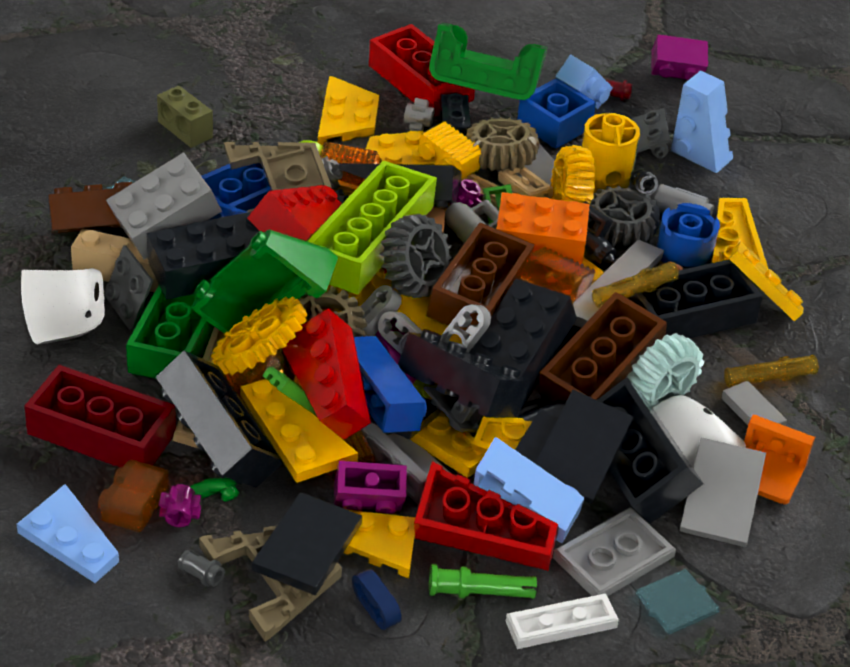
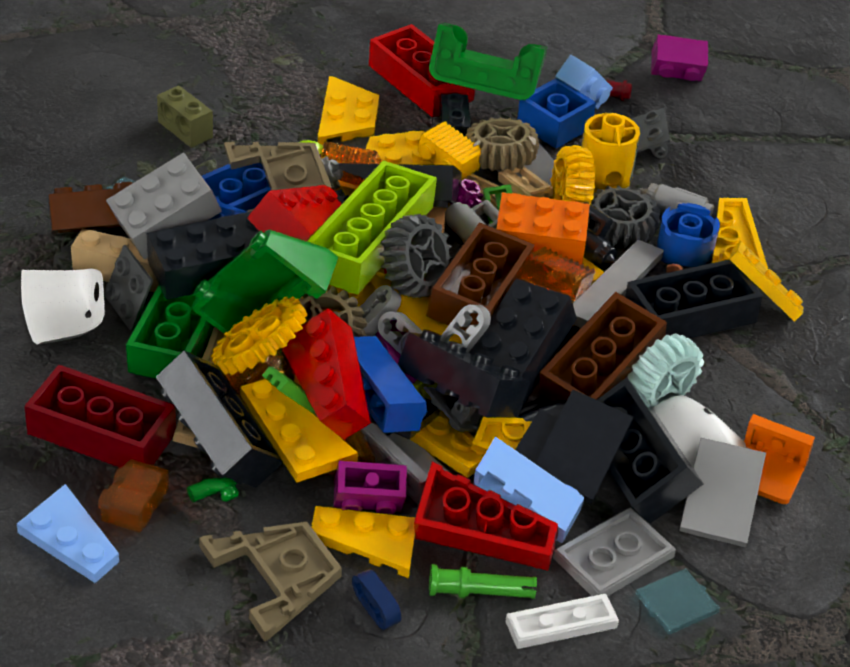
(180, 505): magenta gear -> none
(207, 571): dark grey pin -> none
(307, 543): black tile -> none
(419, 115): light grey gear -> none
(642, 186): black pin -> none
(645, 280): clear yellow pin -> none
(701, 123): light blue wedge -> none
(747, 400): light grey tile -> none
(782, 369): clear yellow pin -> none

